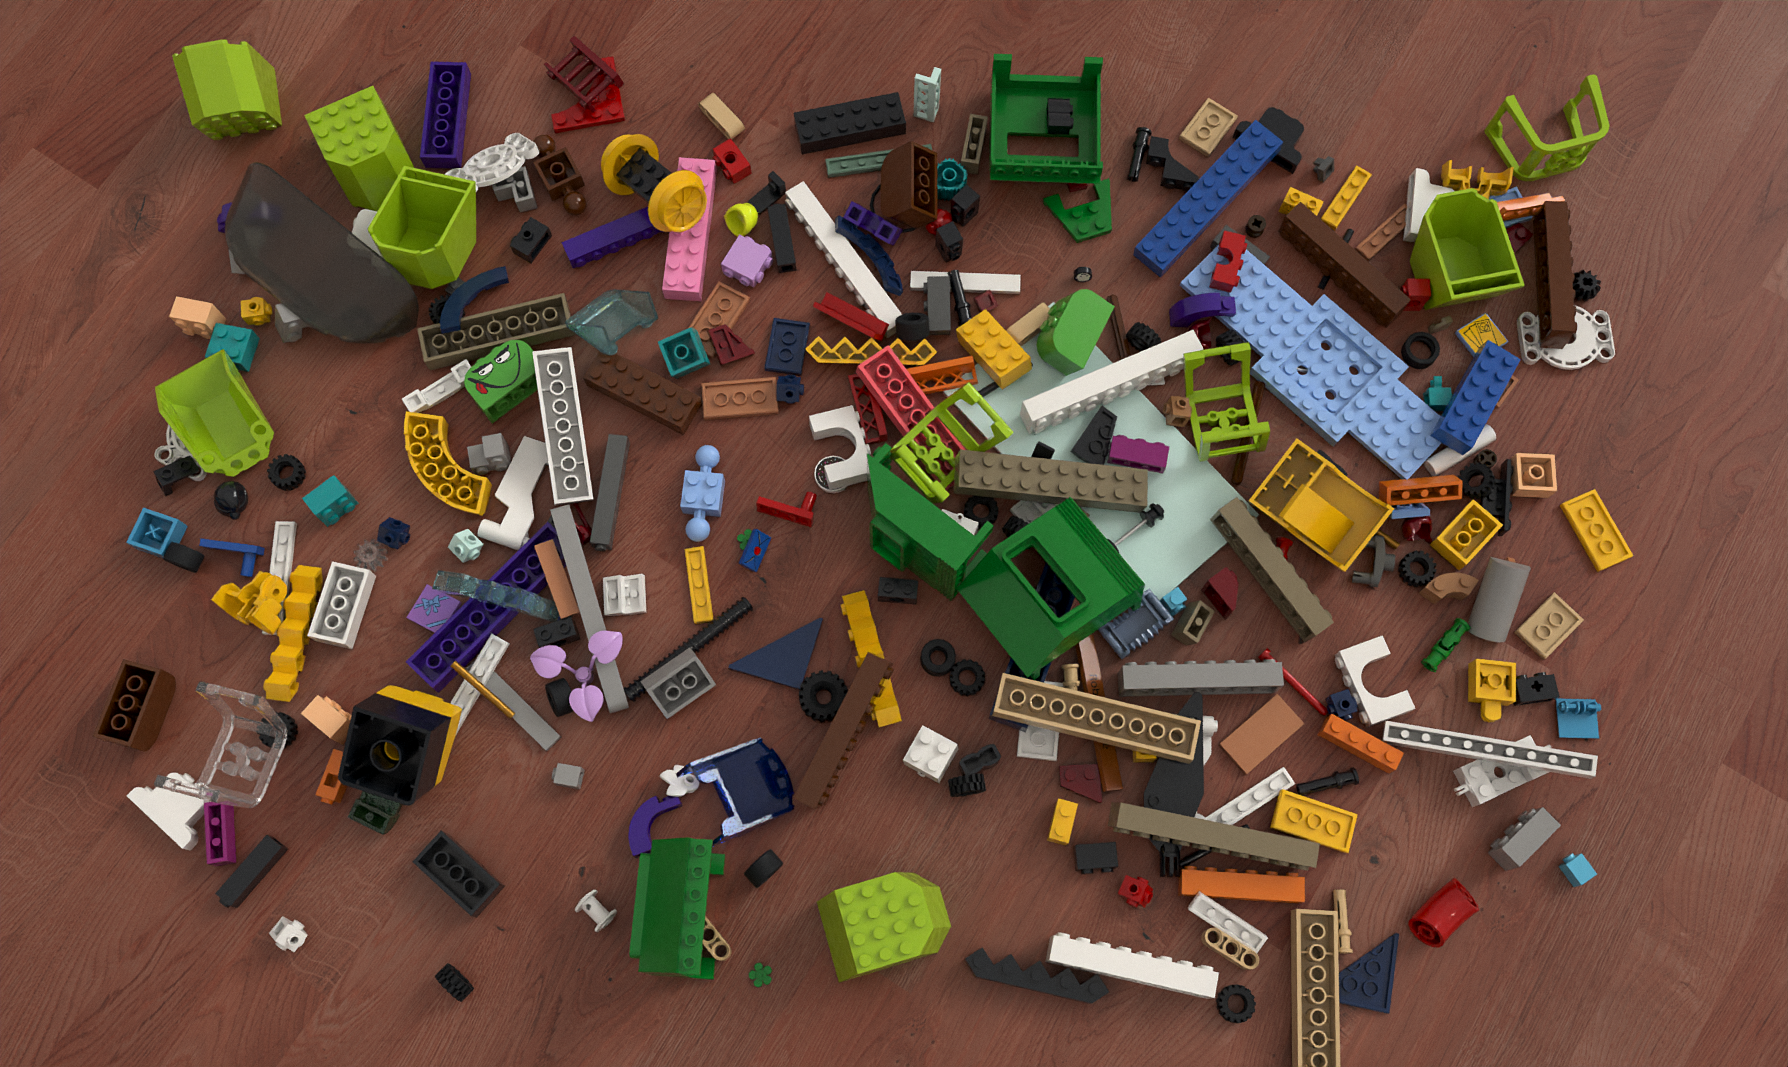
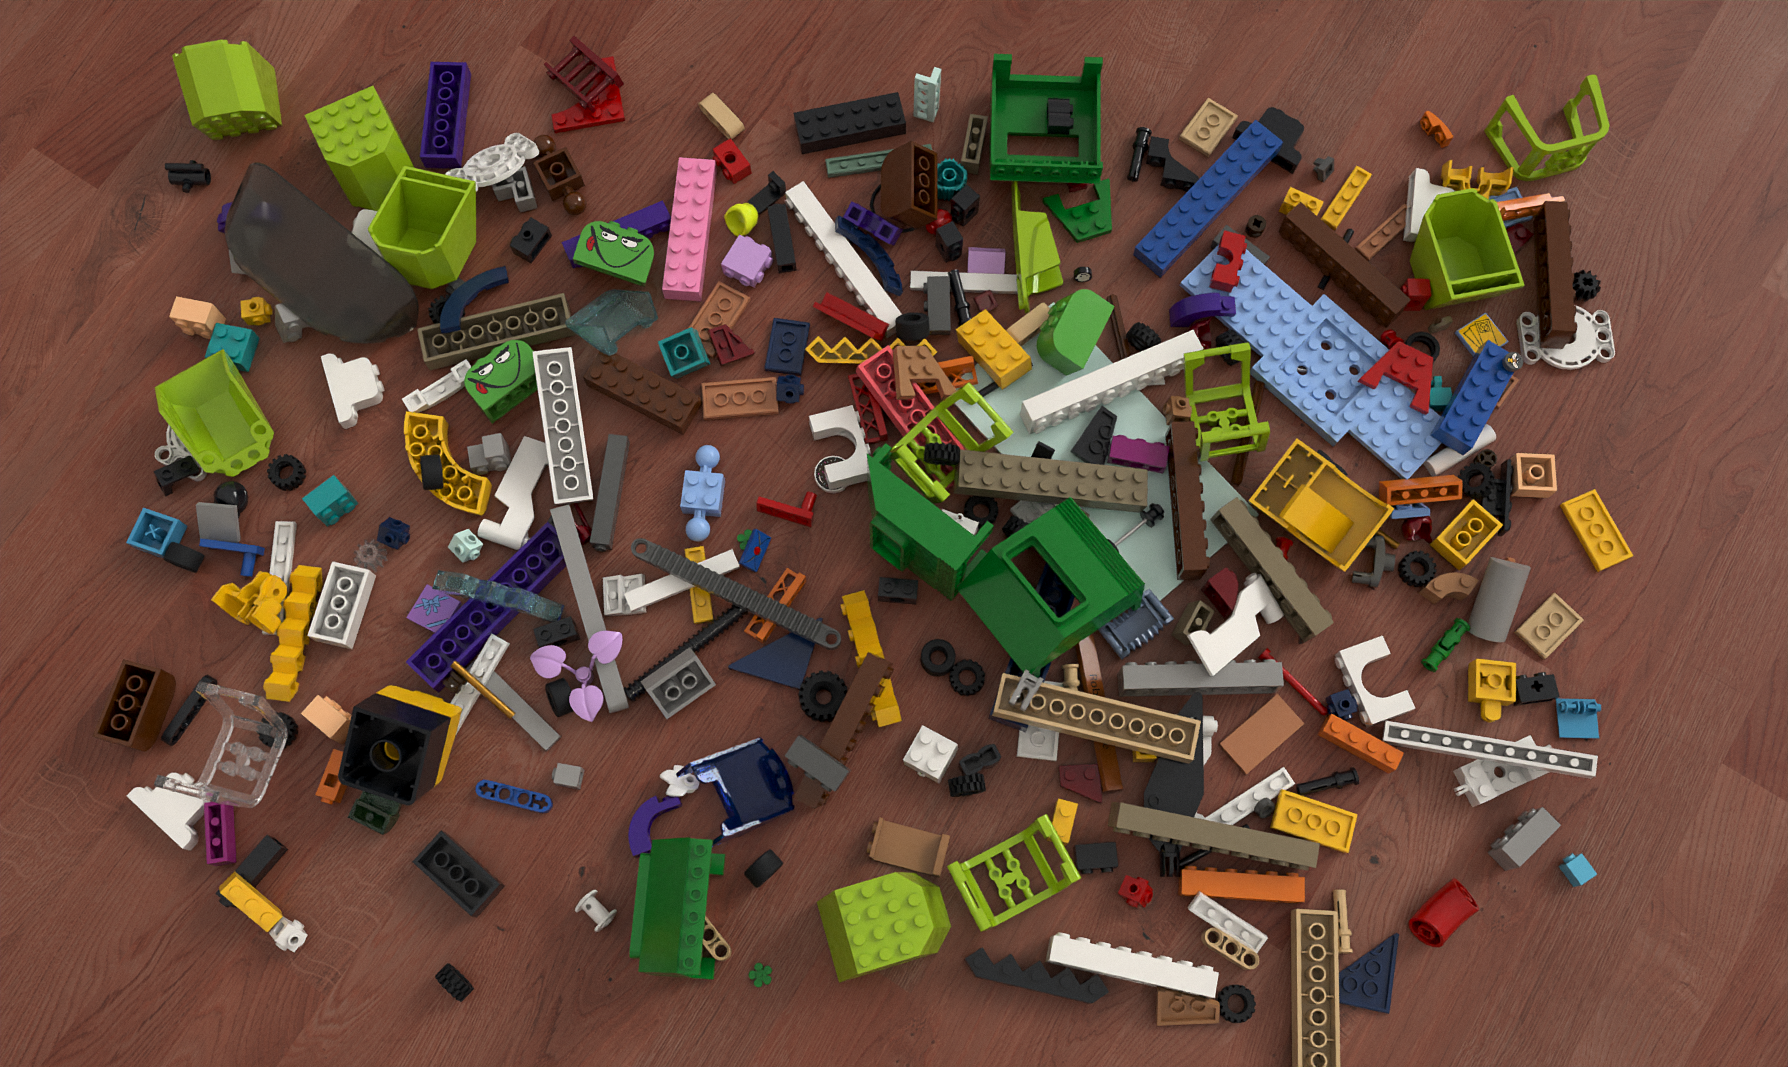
(185, 714): none -> black beam
(188, 174): none -> black pin
(218, 522): none -> light grey tile
(250, 901): none -> yellow brick
(352, 386): none -> white brick
(431, 472): none -> black tyre
(454, 682): none -> dark brown wheel
(514, 796): none -> blue beam
(557, 579): nougat tile -> none
(615, 251): none -> bright green brick
(671, 585): none -> white tile
(673, 199): yellow brick -> none
(736, 593): none -> dark grey gear
(787, 599): none -> orange fence
(817, 764): none -> dark grey brick
(908, 847): none -> medium nougat panel
(918, 365): none -> medium nougat wing
(941, 454): none -> black tyre
(983, 915): none -> lime windscreen
(986, 260): none -> lavender brick
(1025, 683): none -> light grey piece
(1034, 252): none -> lime piece
(1174, 601): medium azure brick -> none
(1184, 1008): none -> medium nougat wing
(1186, 501): none -> reddish brown brick
(1240, 629): none -> white door
(1264, 808): none -> dark grey tile
(1391, 334): none -> red bush
(1407, 367): none -> red wing
(1433, 125): none -> orange slope
(1512, 361): none -> dark grey tile

